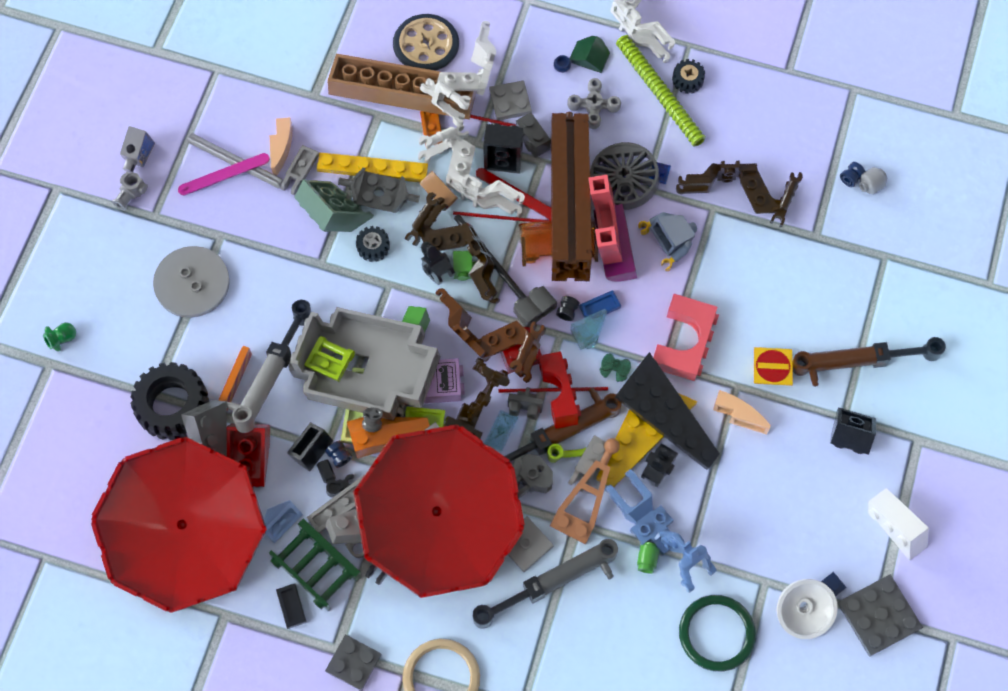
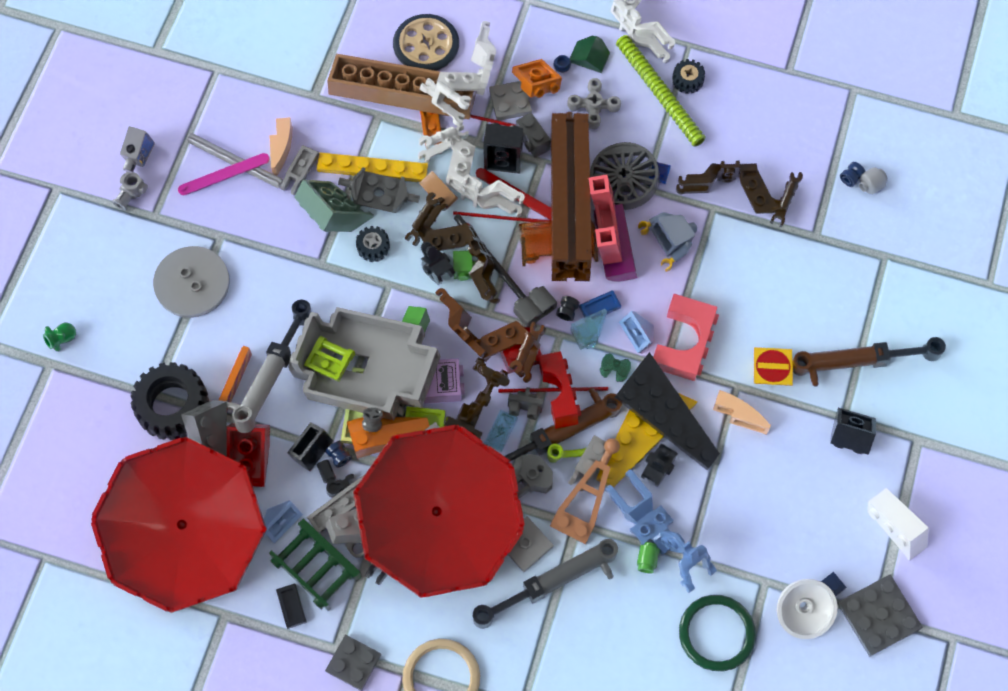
(537, 78): none -> orange plate
(638, 330): none -> light blue slope

